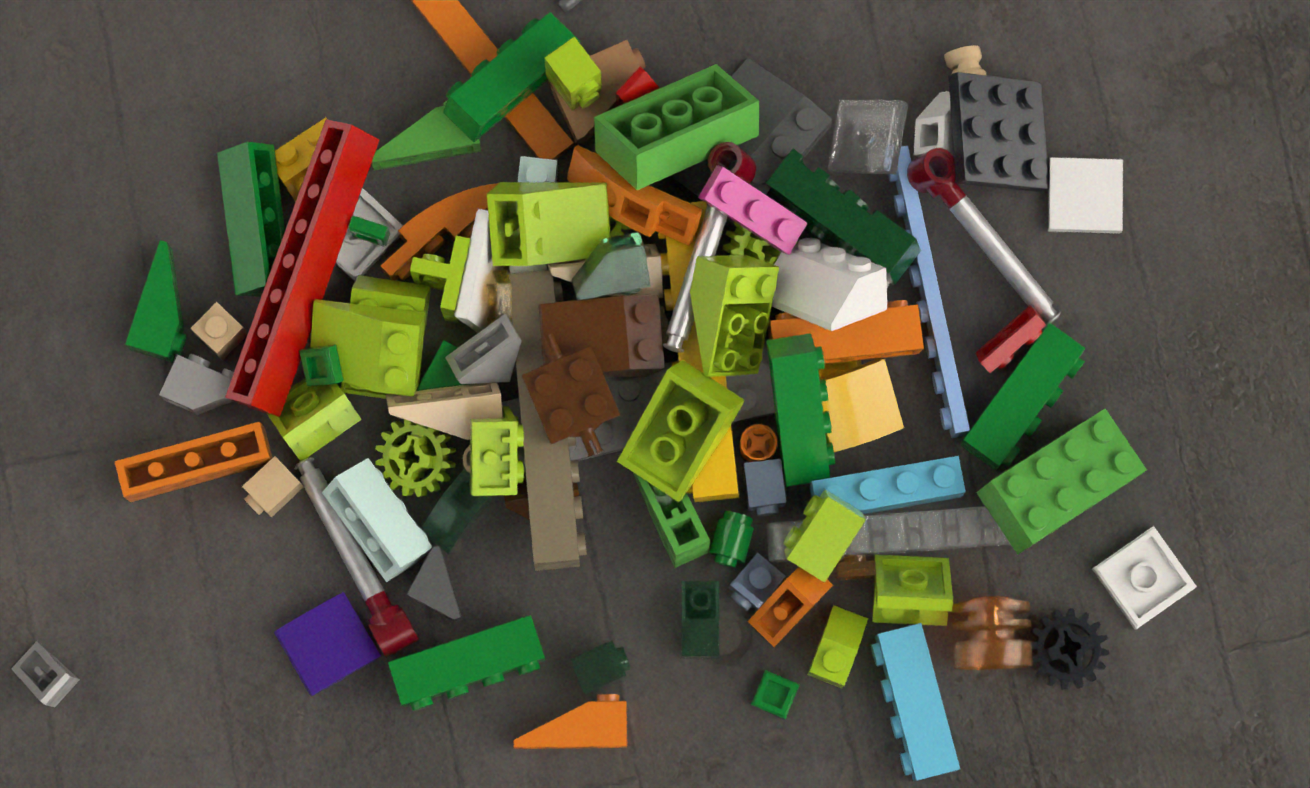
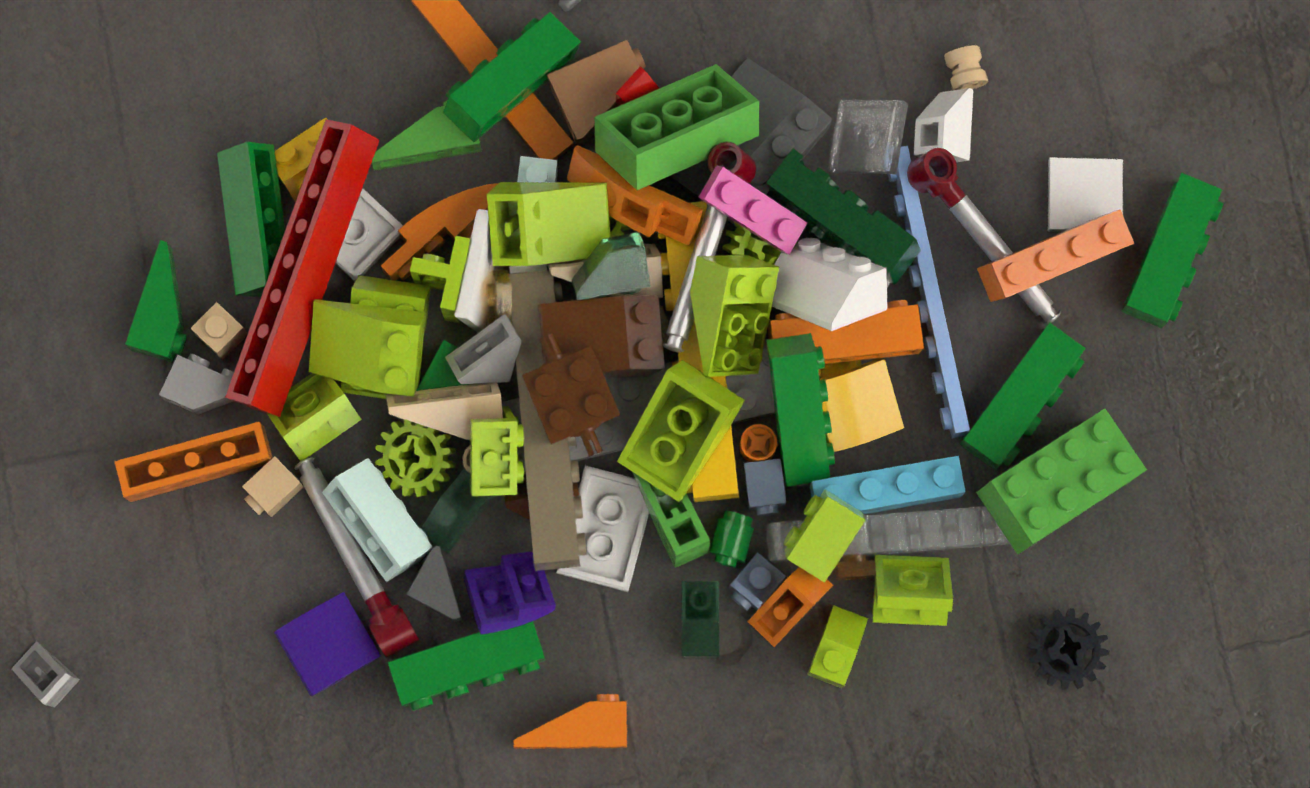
(321, 365): green tile -> none
(369, 231): green tile -> none
(508, 593): none -> dark purple slope
(574, 74): lime brick -> none
(601, 667): clear green slope -> none
(612, 528): none -> white tile
(775, 694): green tile -> none
(916, 702): medium azure brick -> none
(991, 634): clear orange wheel -> none
(998, 132): plate -> none
(1001, 348): plate -> none
(1055, 255): none -> orange brick
(1144, 577): white tile -> none
(1172, 250): none -> green brick

